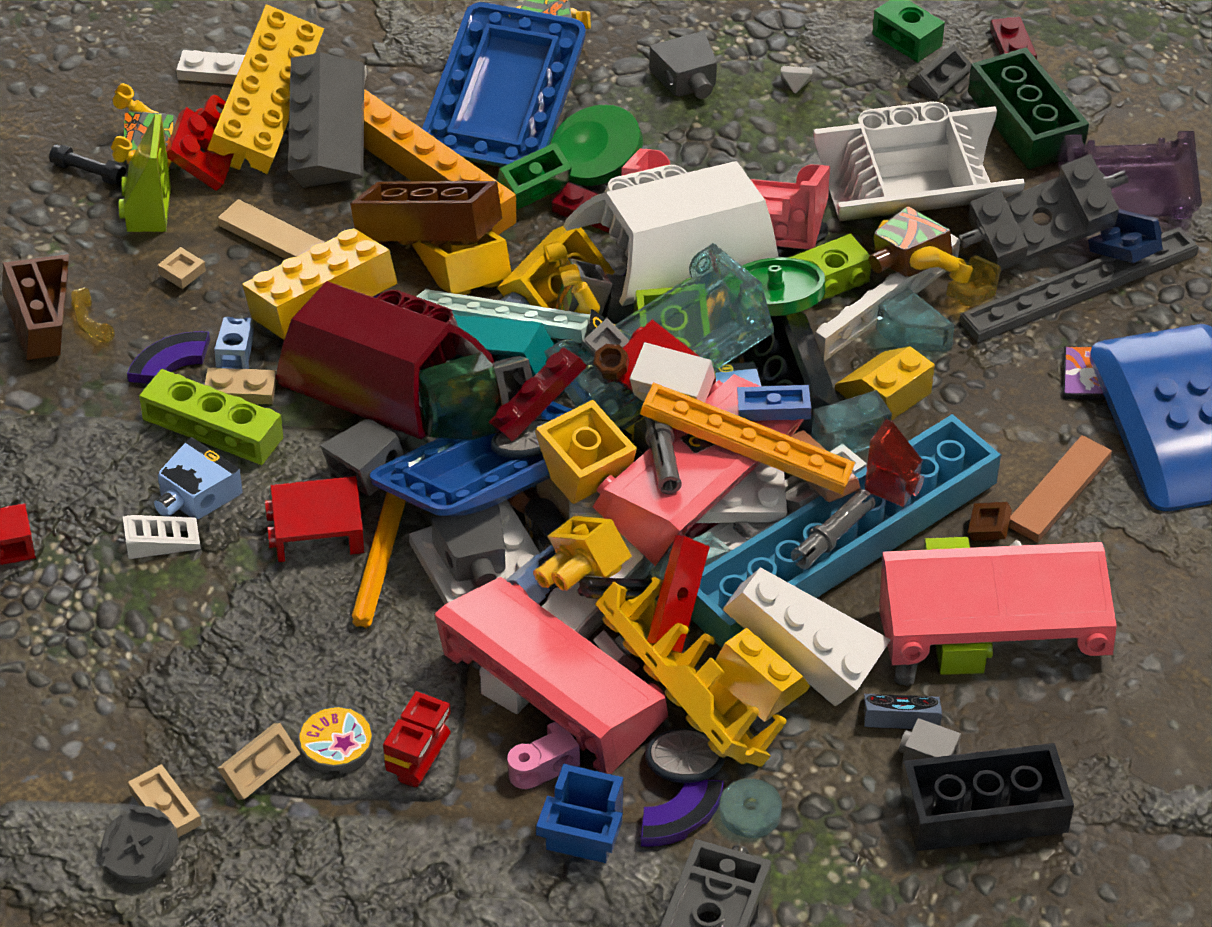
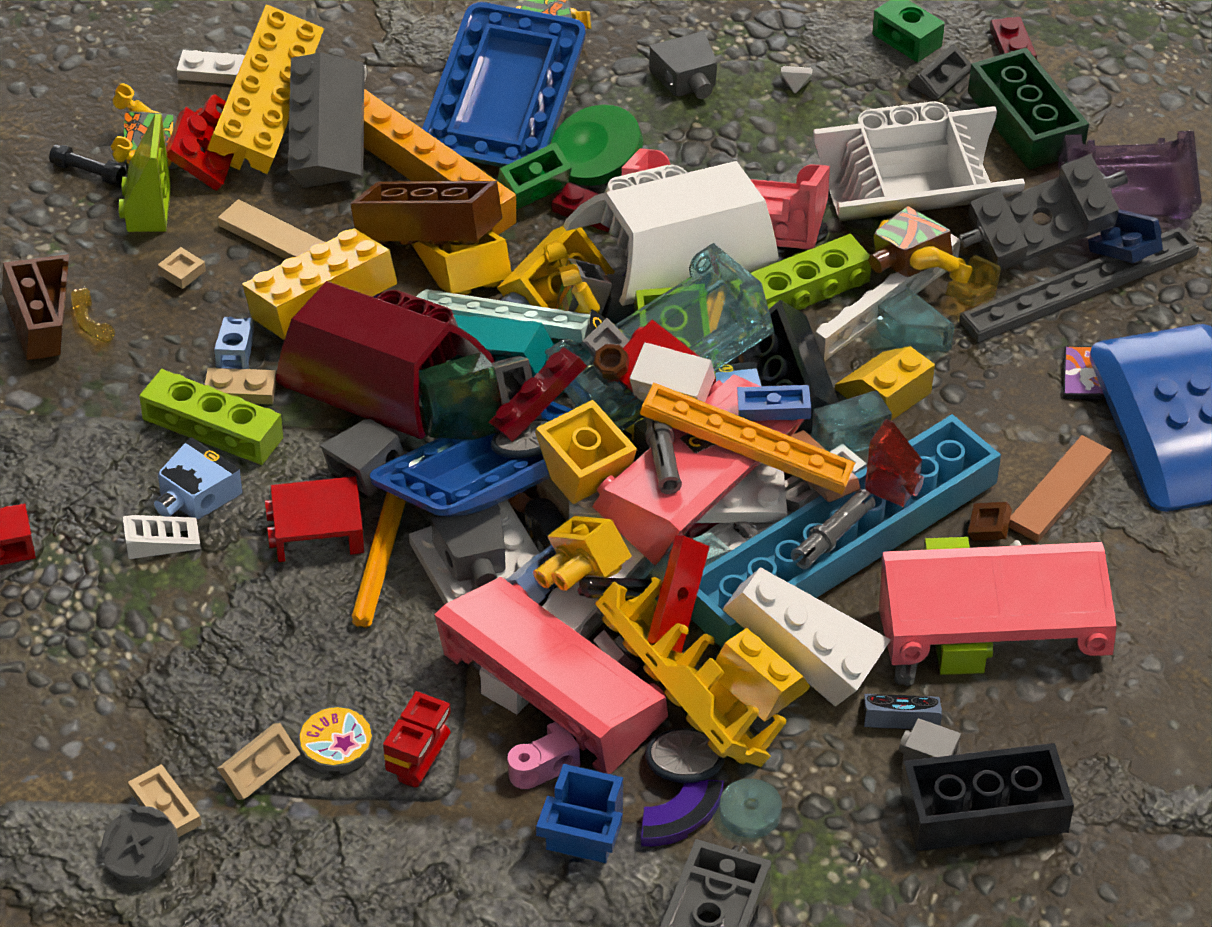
(169, 355): dark purple tile -> none
(788, 283): green piece -> none

